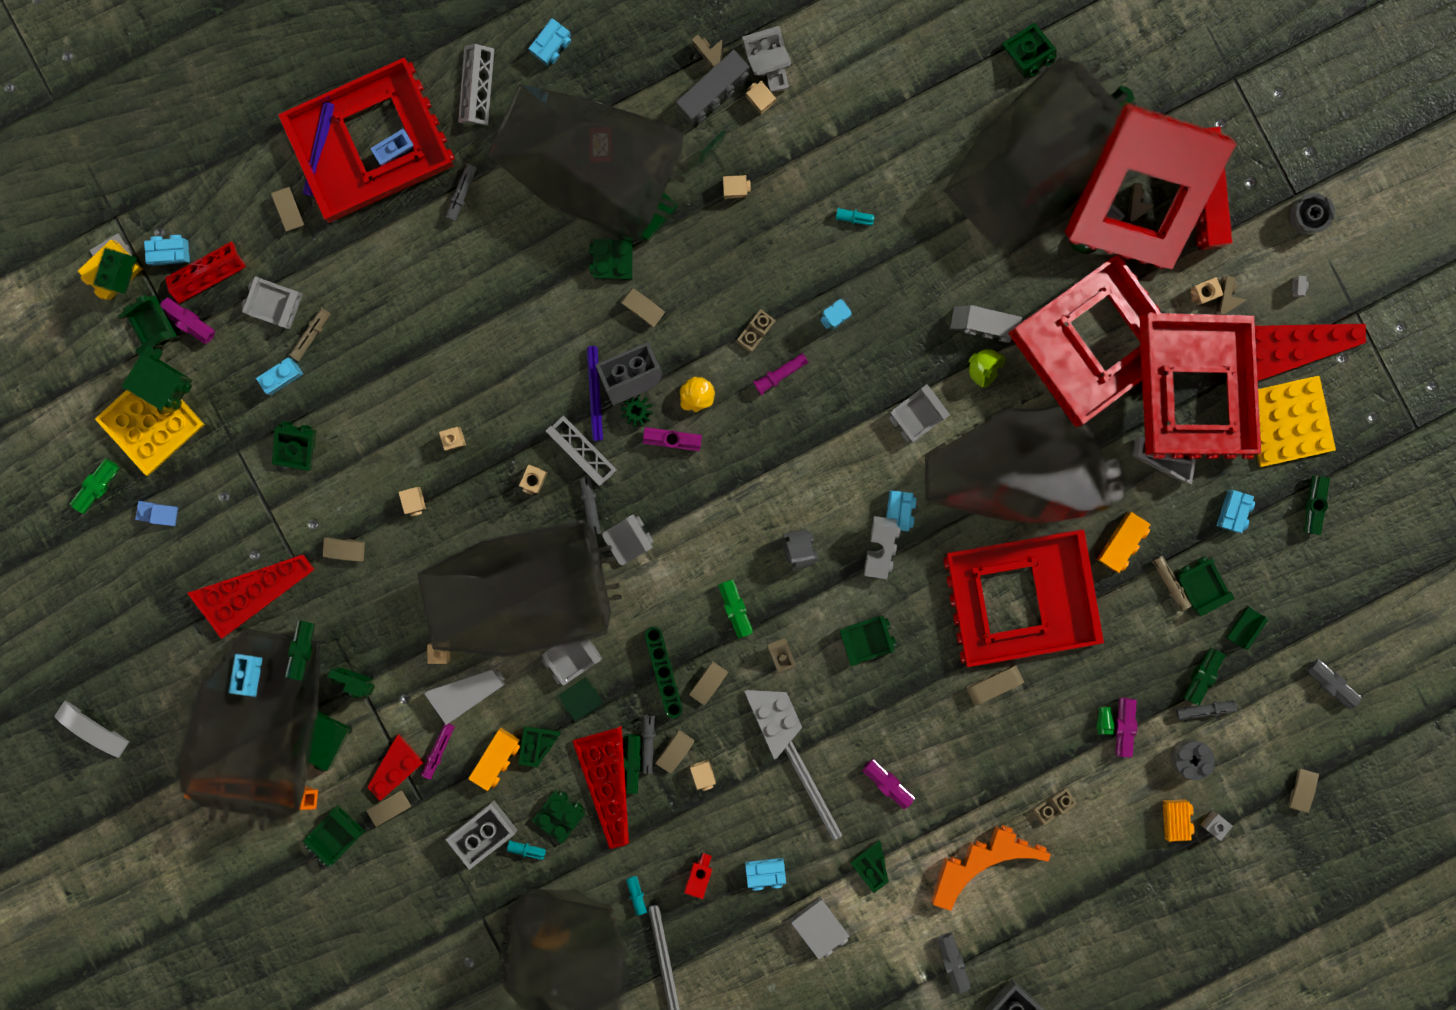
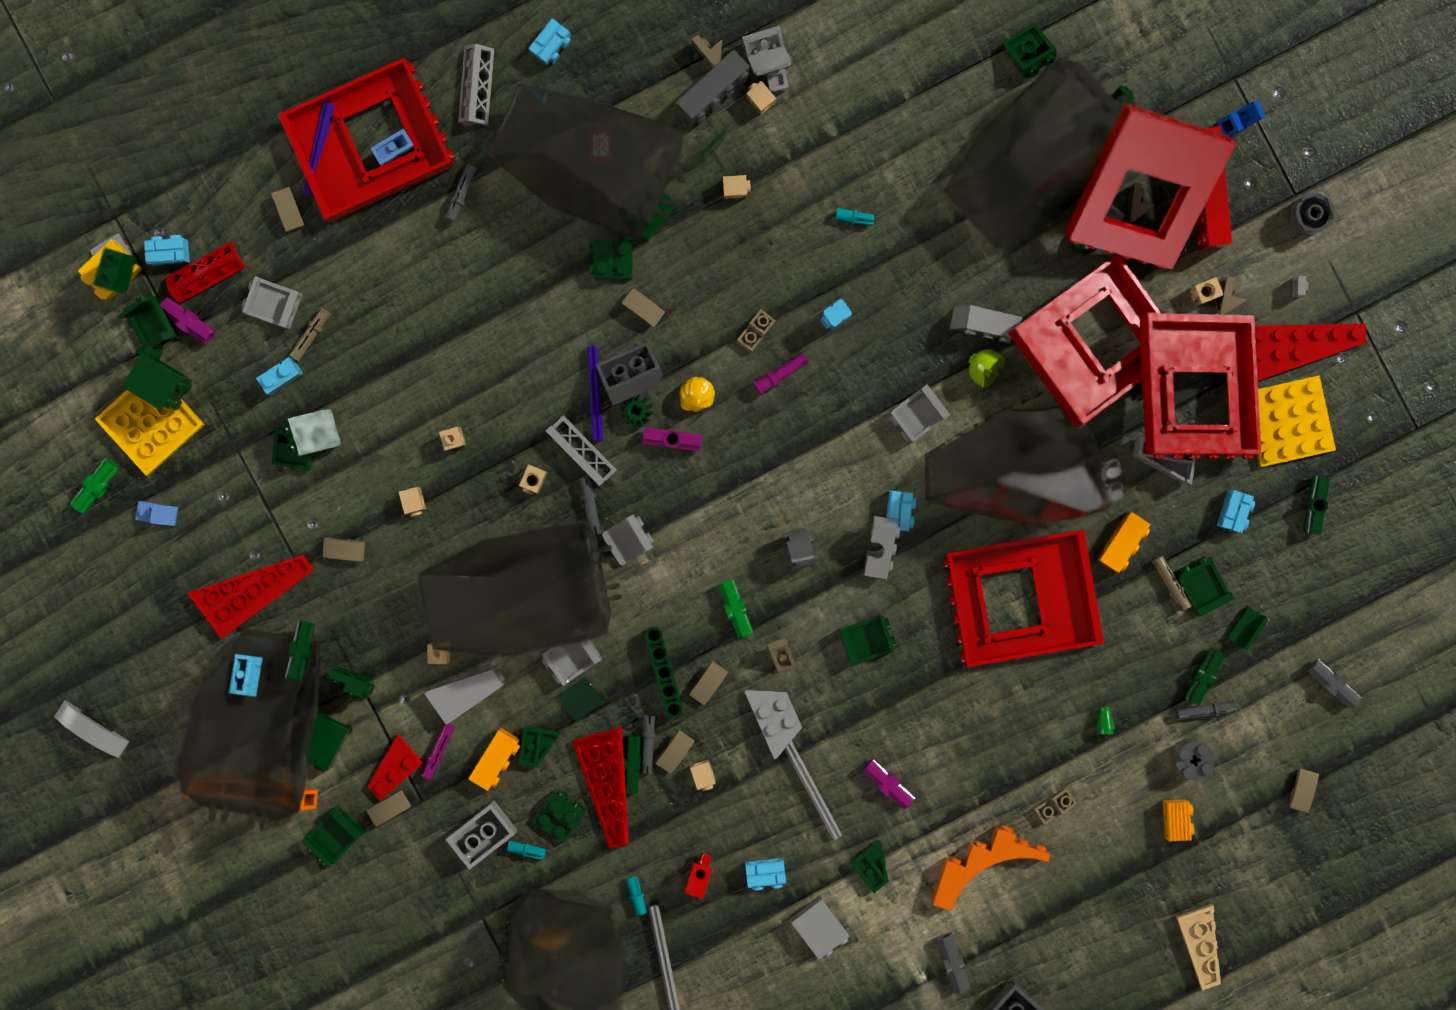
(311, 433): none -> panel
(995, 684): dark tan beam -> none
(1125, 727): magenta piece -> none
(1200, 939): none -> tan wing
(1216, 825): light grey brick -> none
(1241, 118): none -> blue brick

